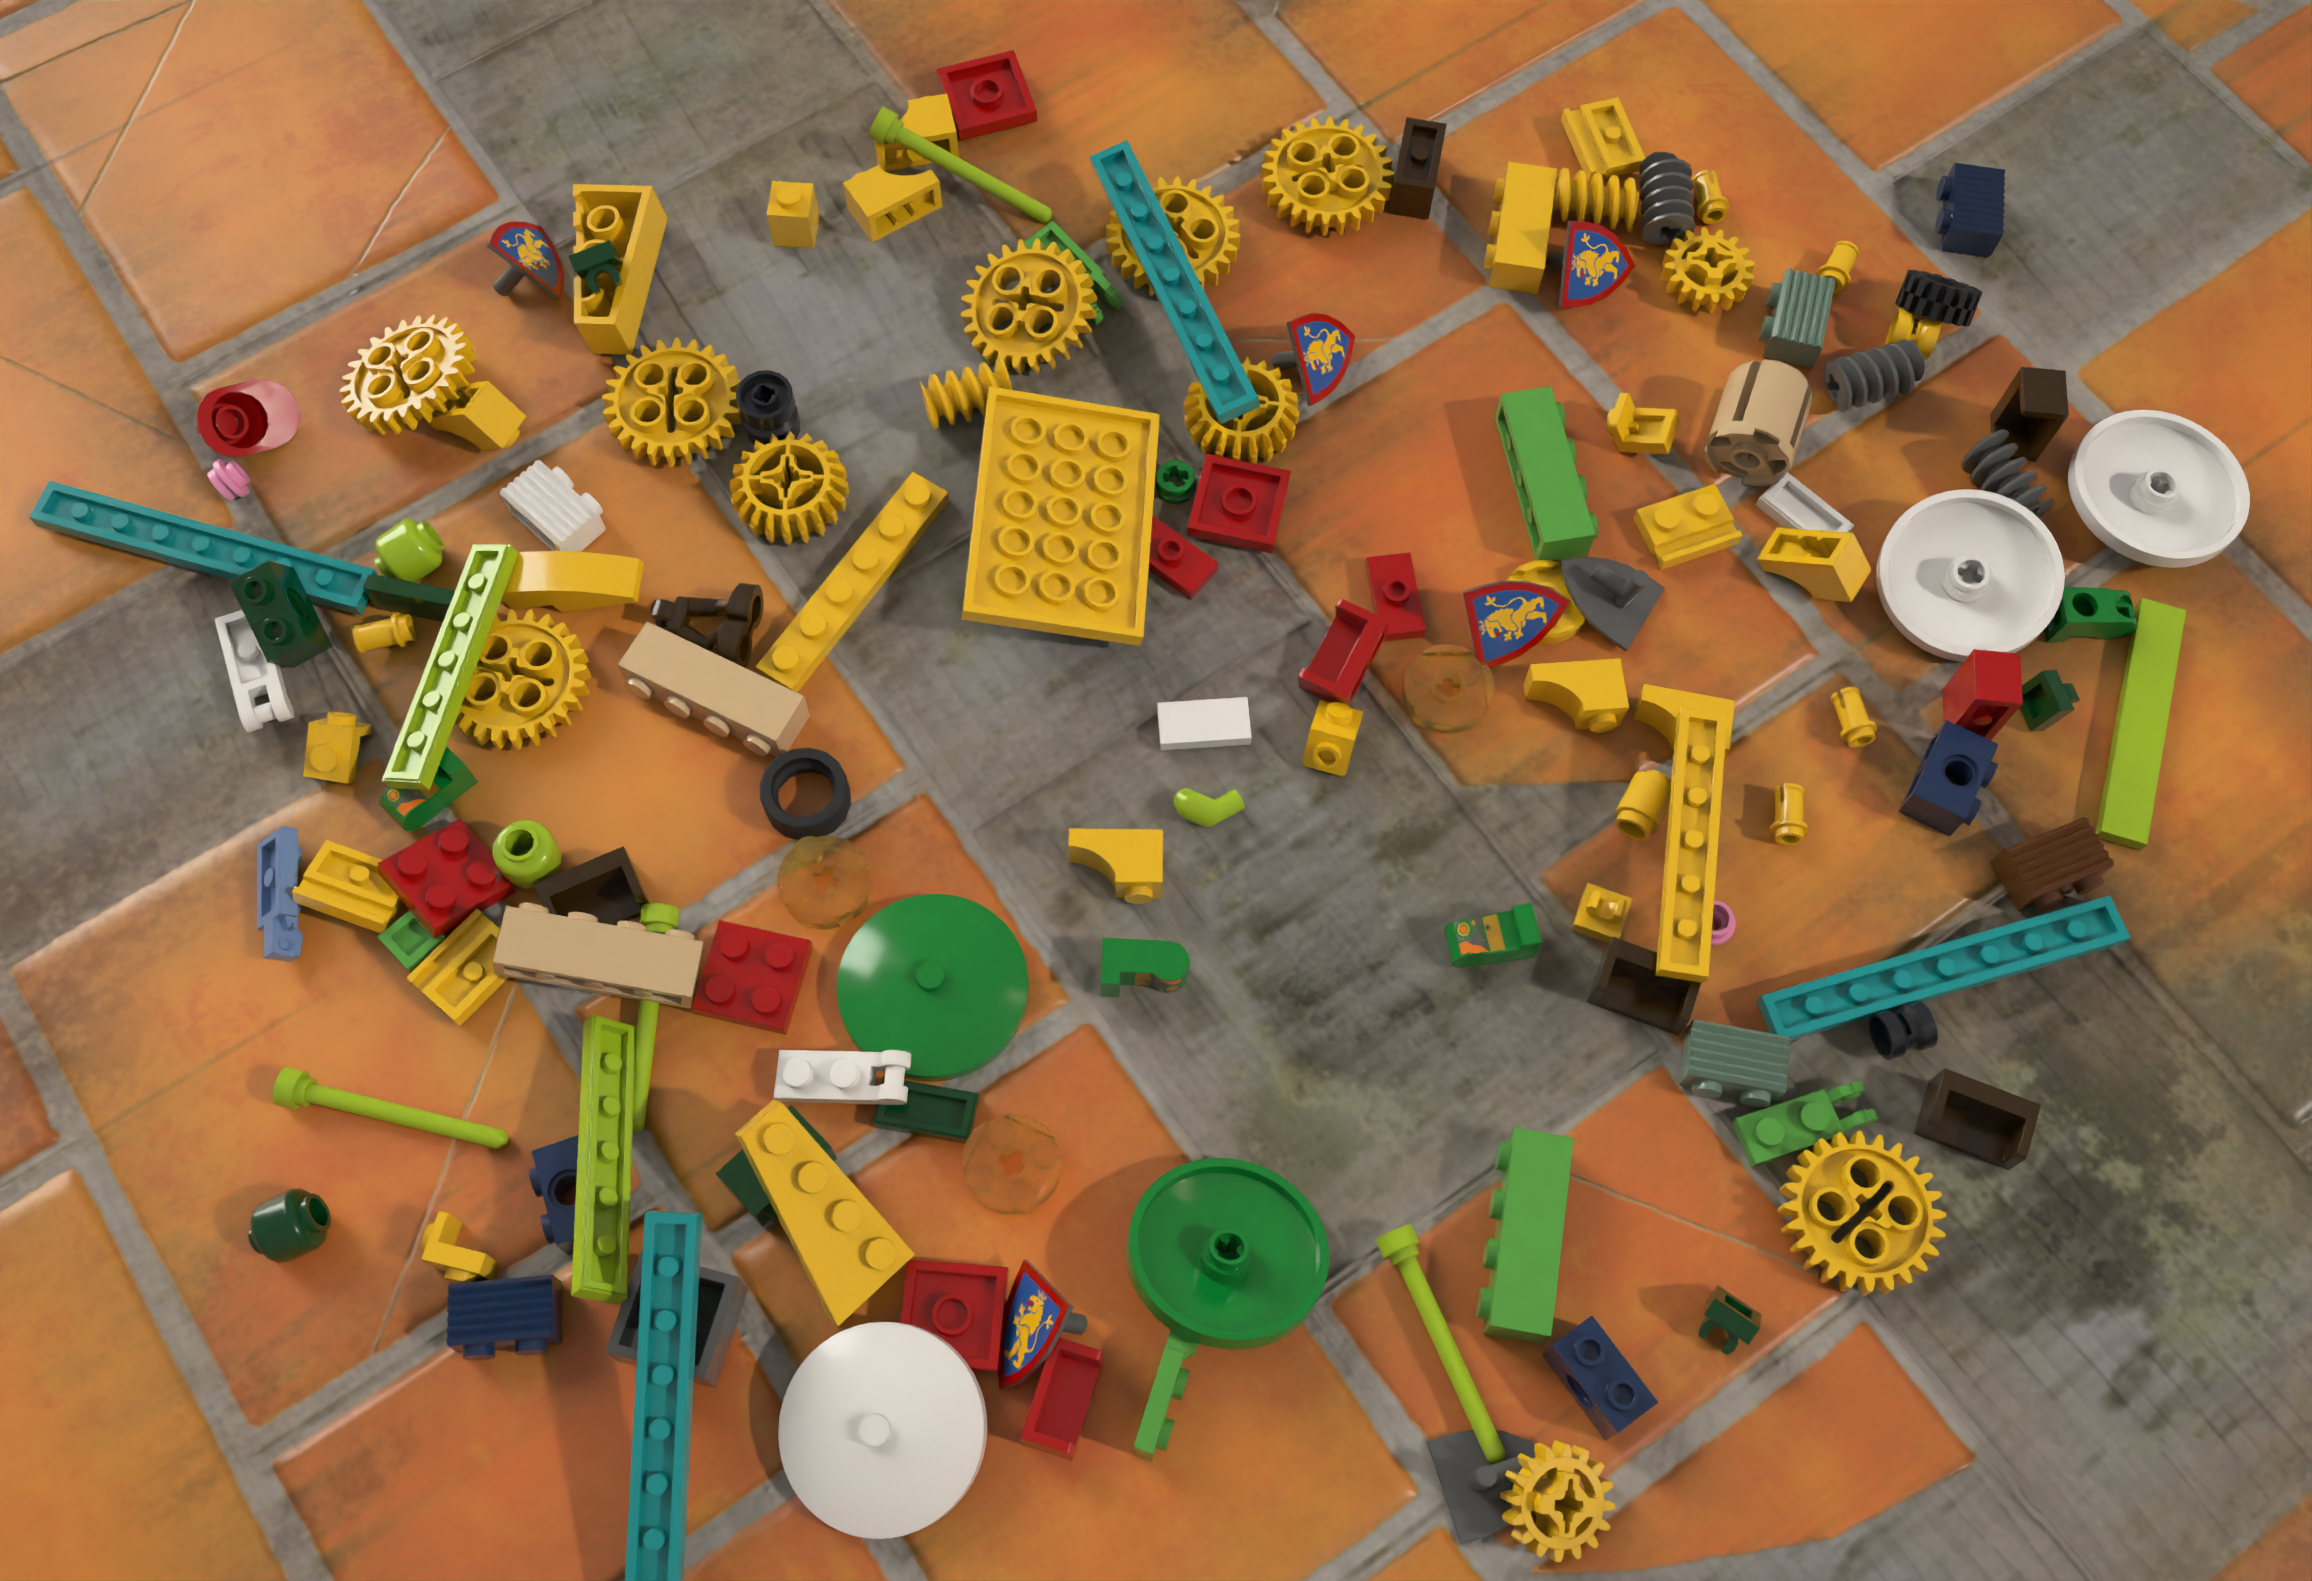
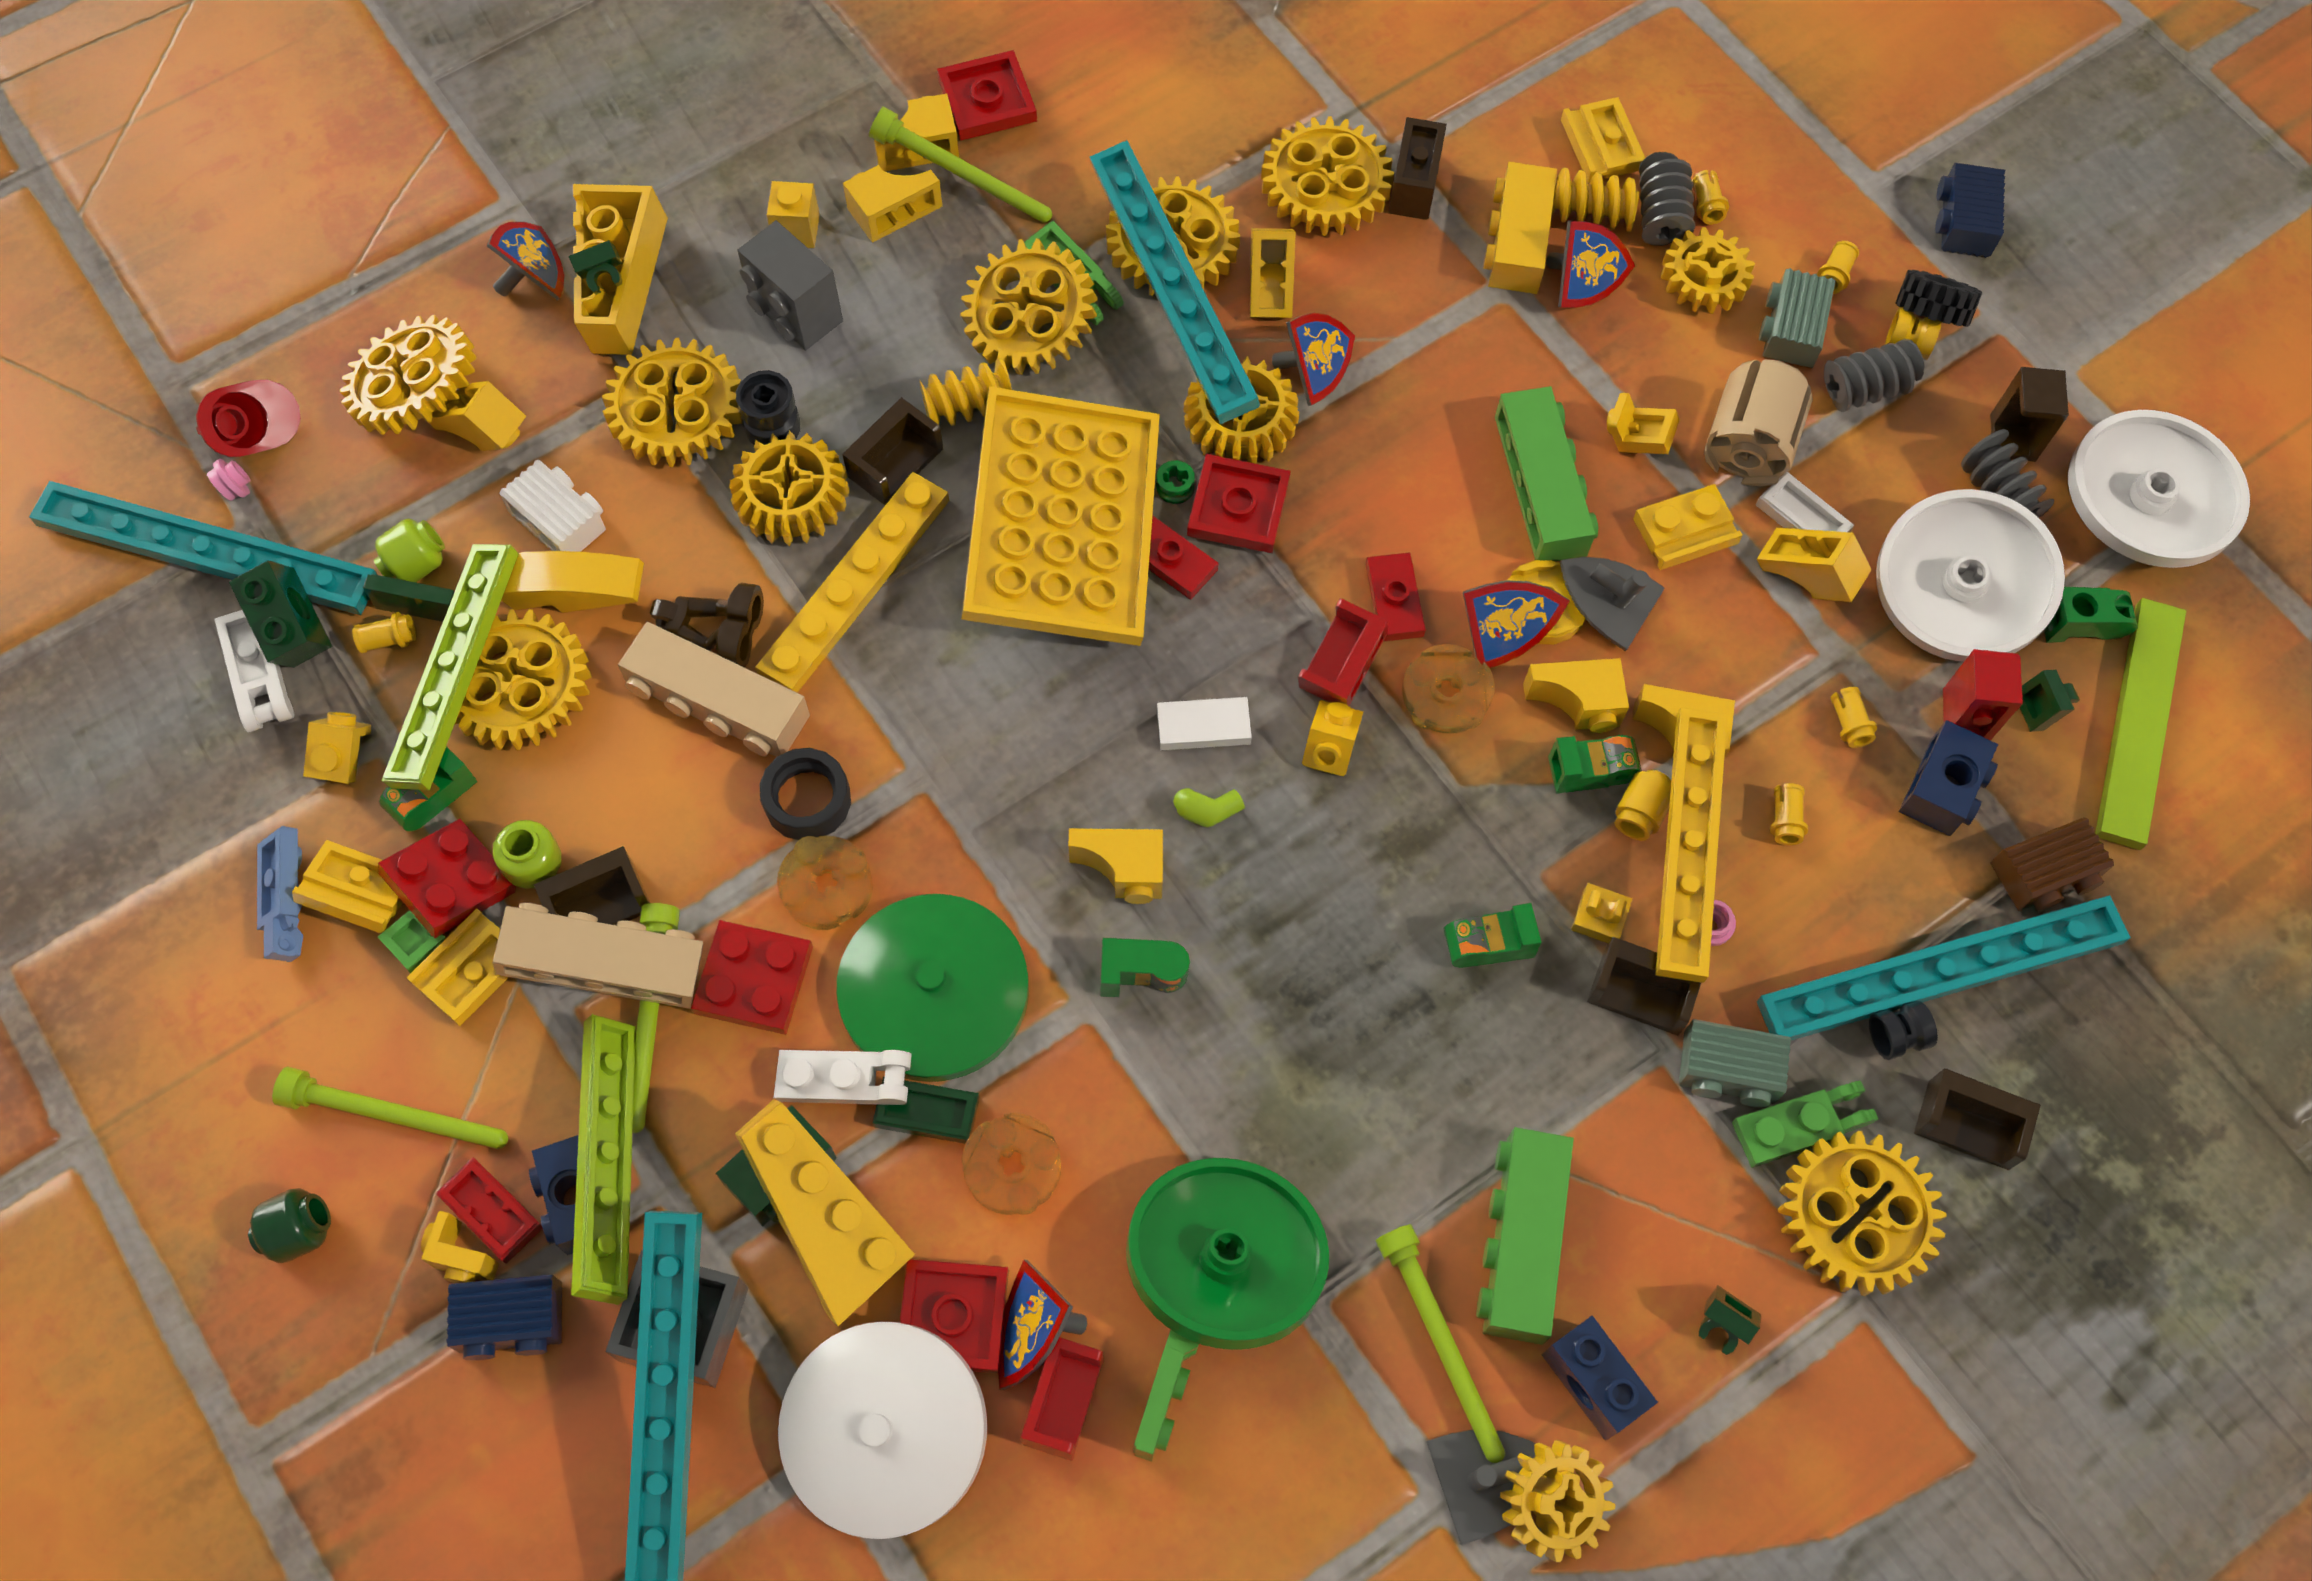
(489, 1210): none -> red plate
(790, 285): none -> dark grey brick
(892, 449): none -> dark brown panel
(1272, 272): none -> yellow arch
(1593, 763): none -> green leg

